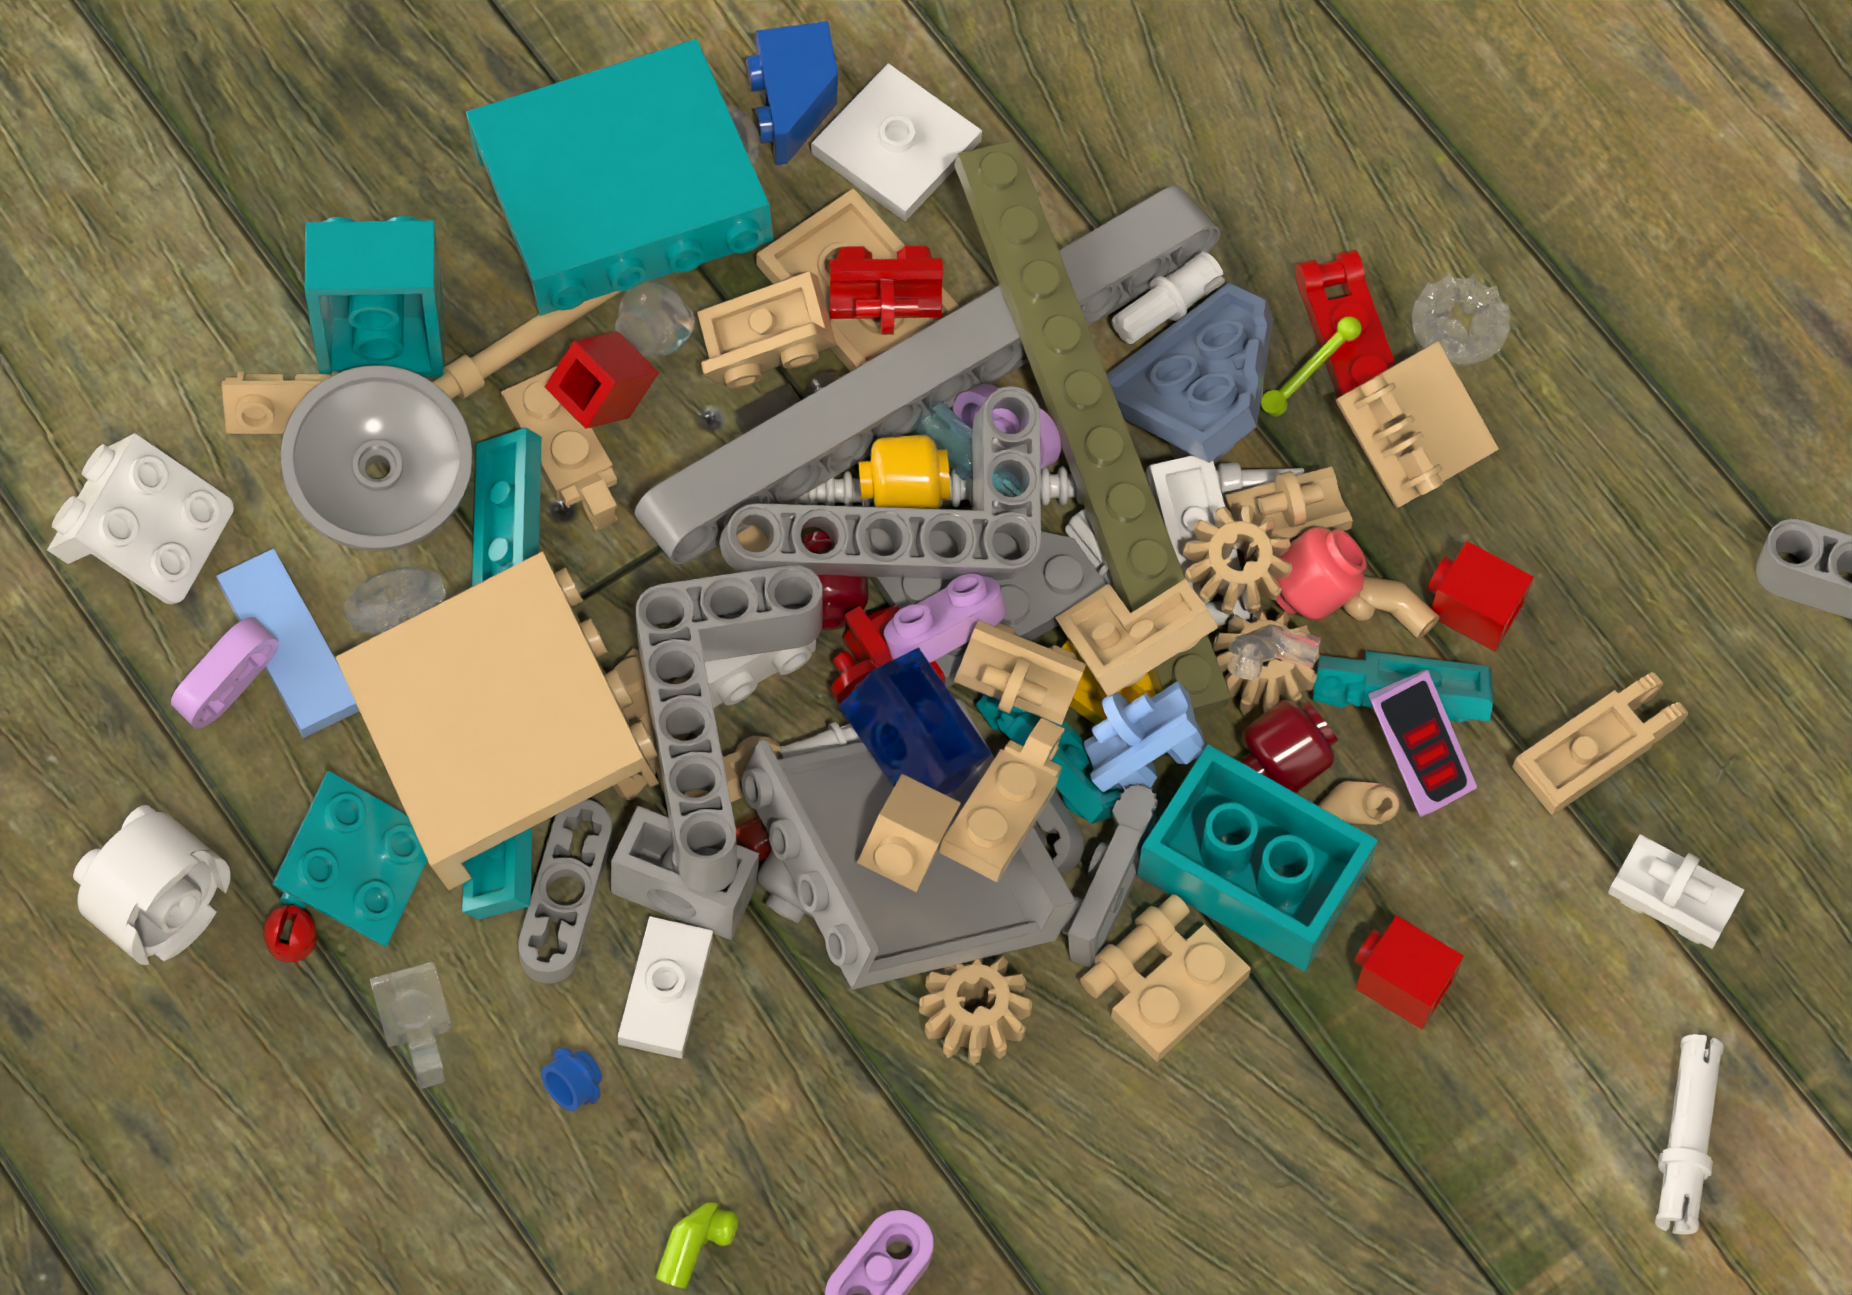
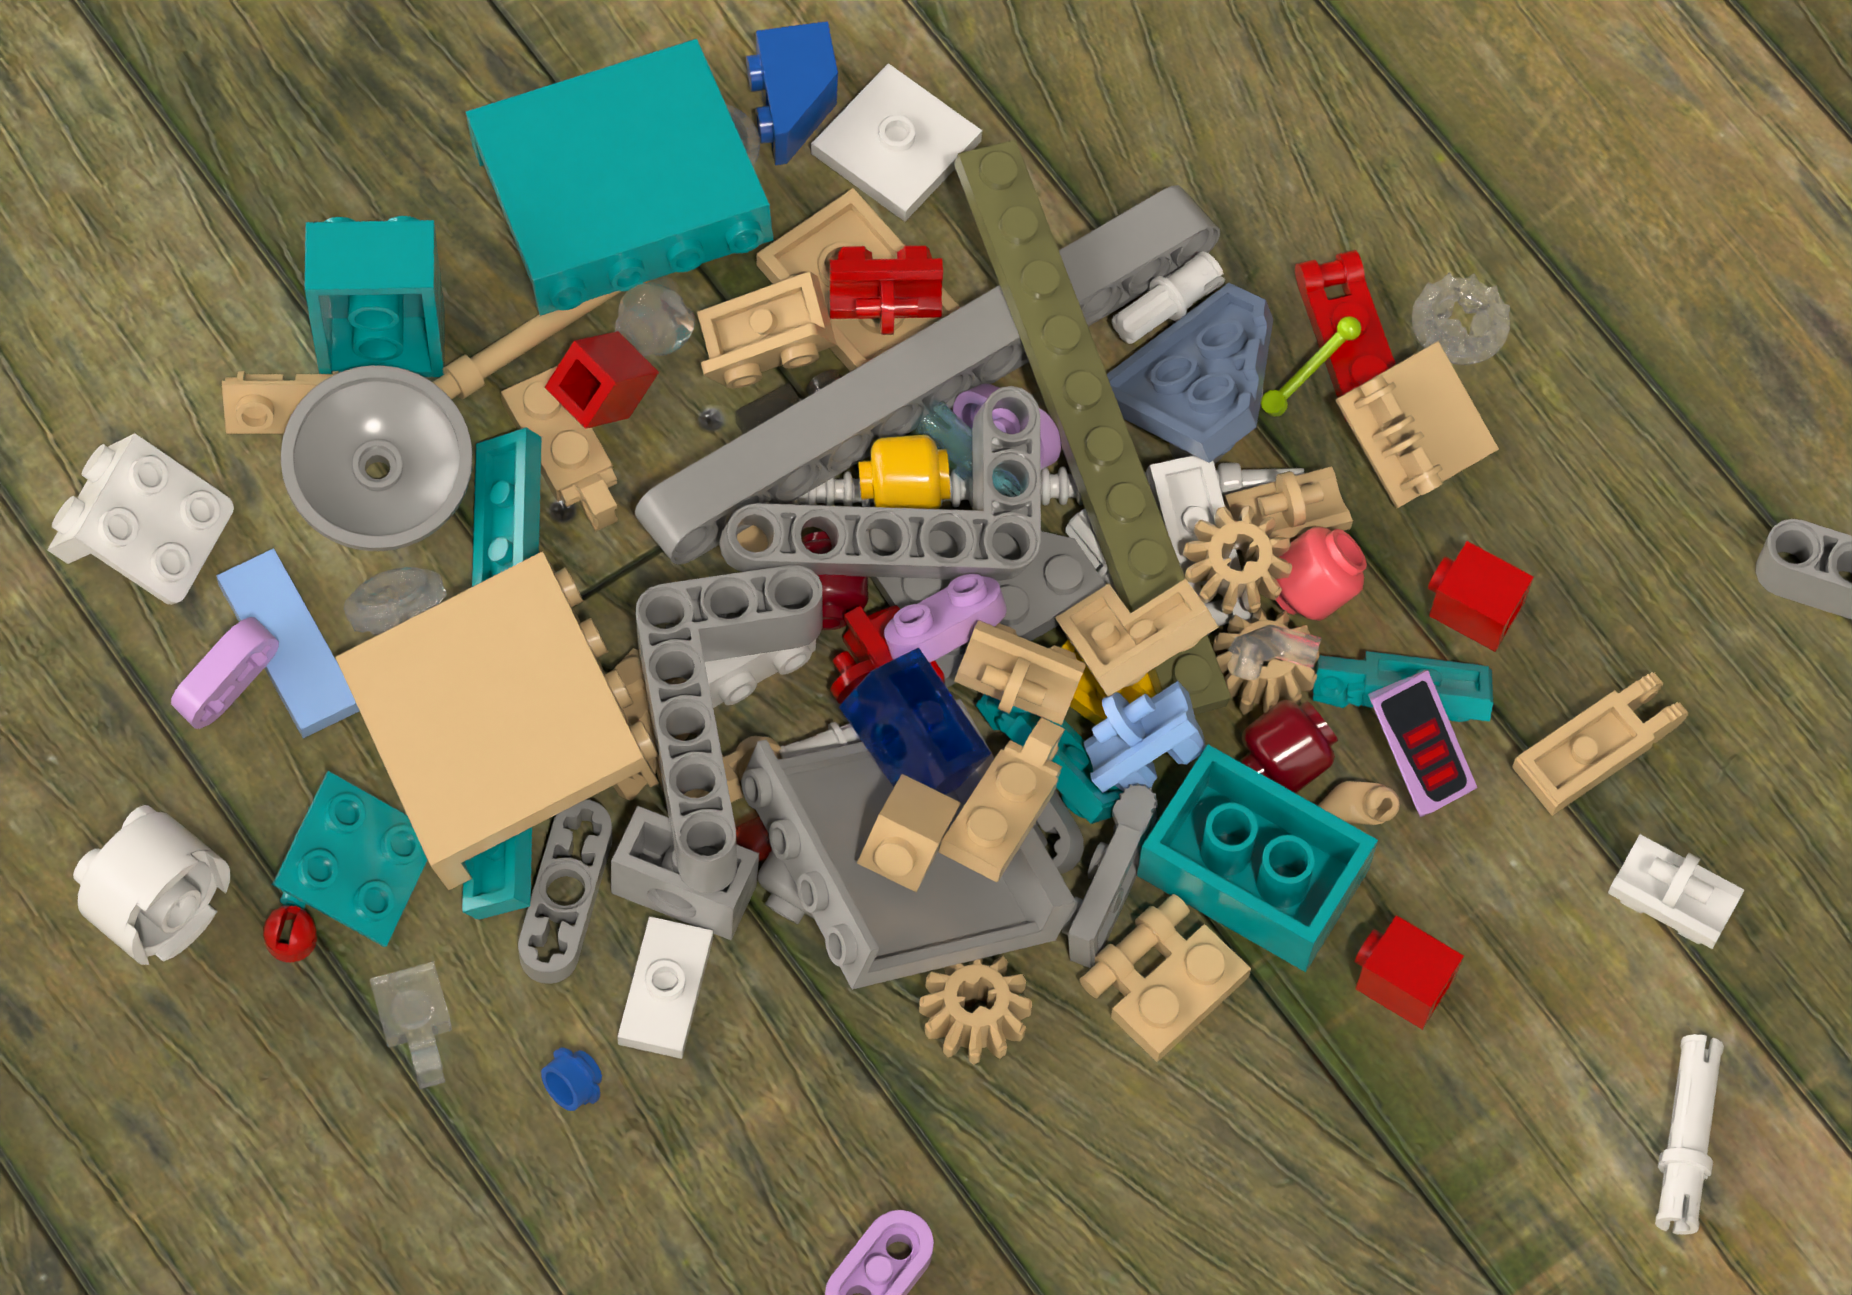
(690, 1236): lime arm -> none
(1396, 599): tan arm -> none

